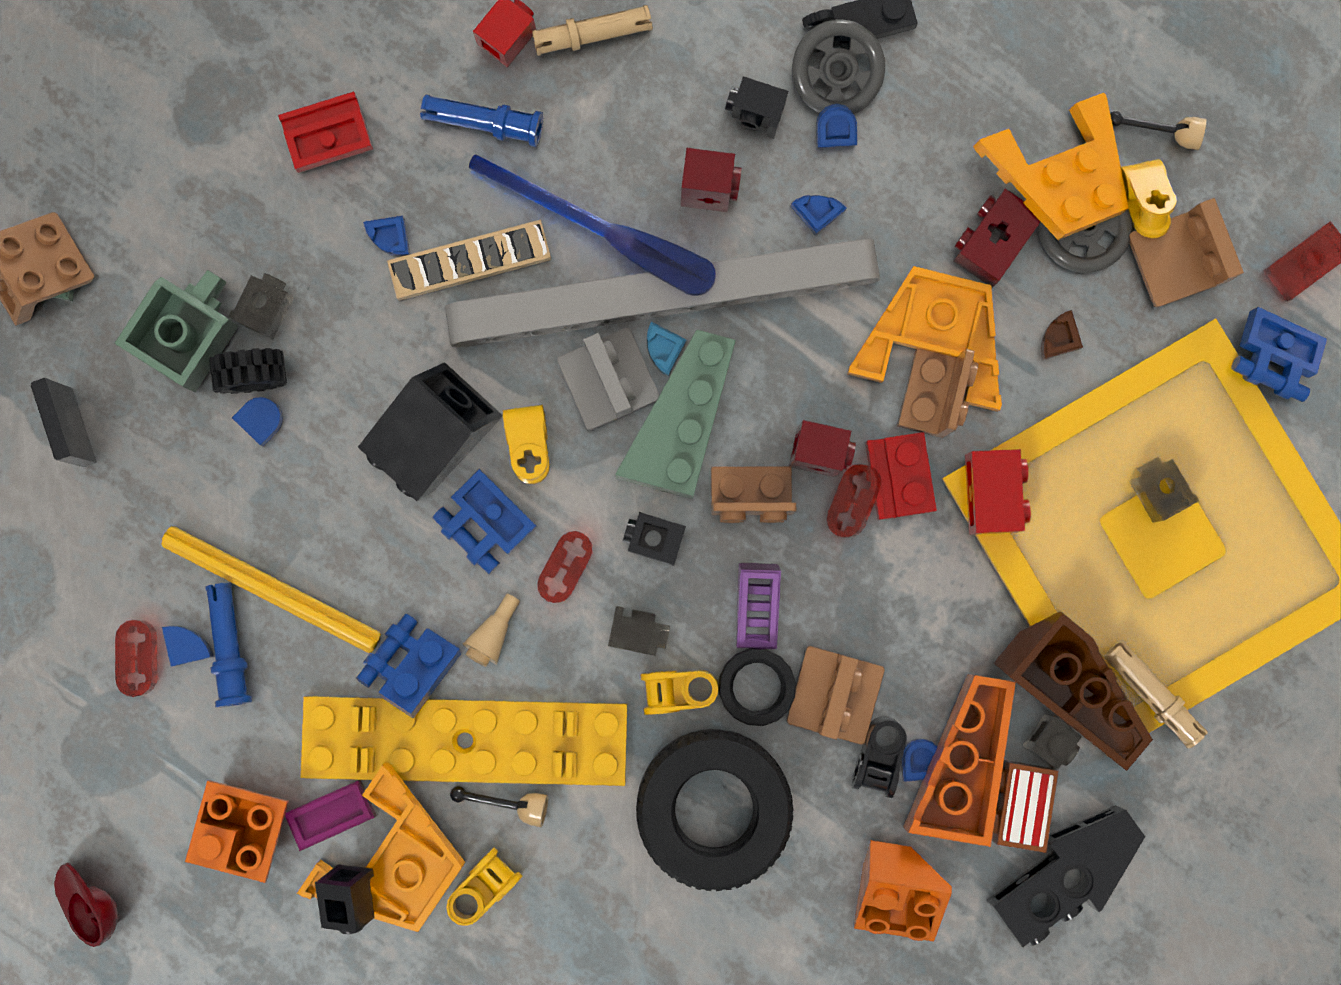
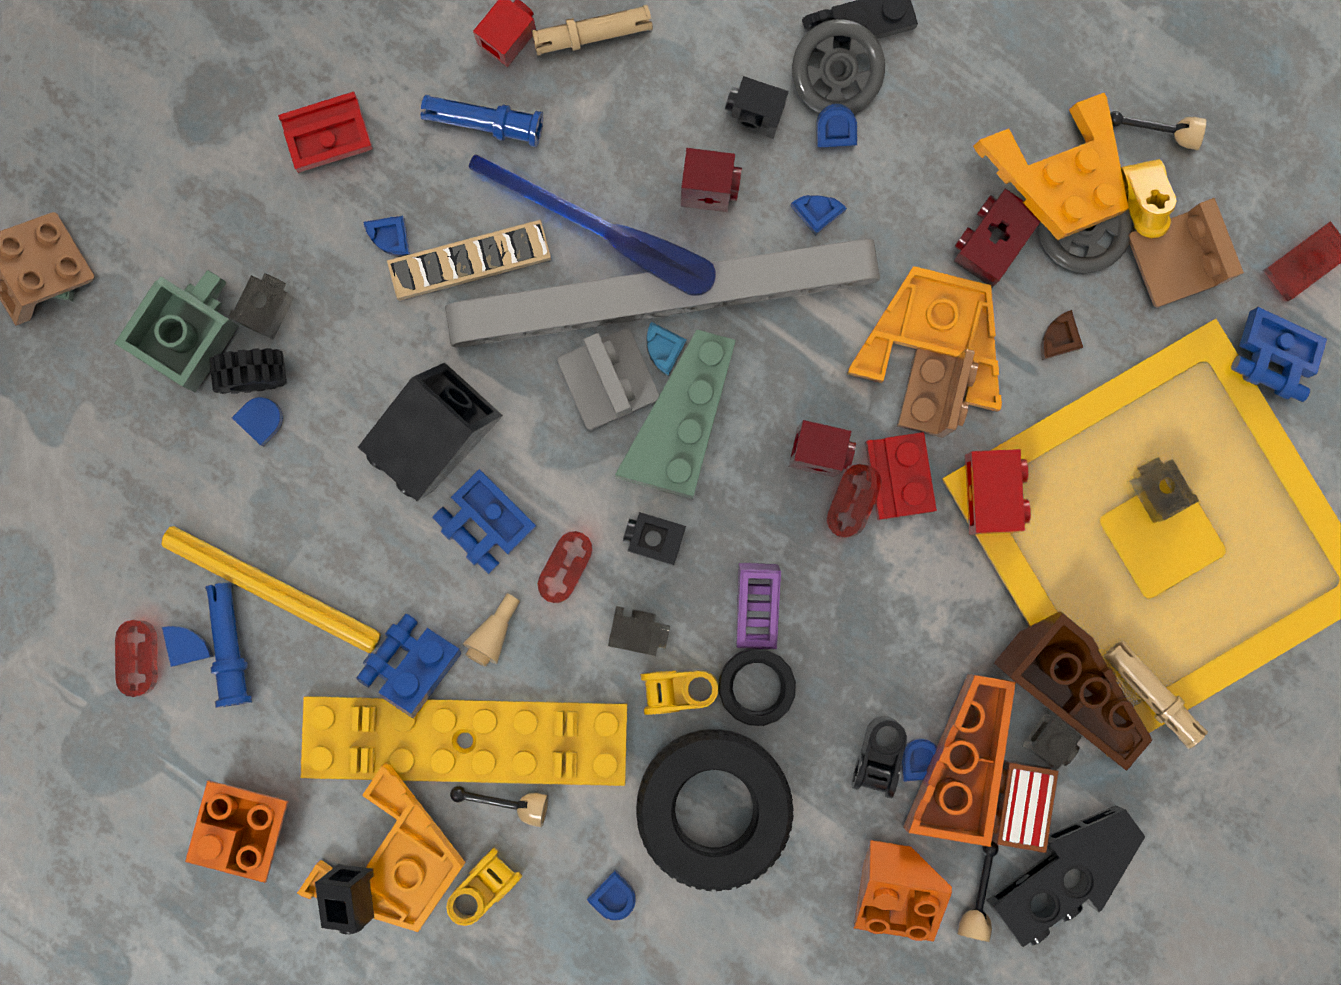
(63, 423): black tile -> none
(87, 909): dark red cap -> none
(329, 815): magenta tile -> none
(527, 436): yellow piece -> none
(613, 897): none -> blue tile
(752, 492): medium nougat bracket -> none
(835, 695): medium nougat bracket -> none
(976, 922): none -> hinge

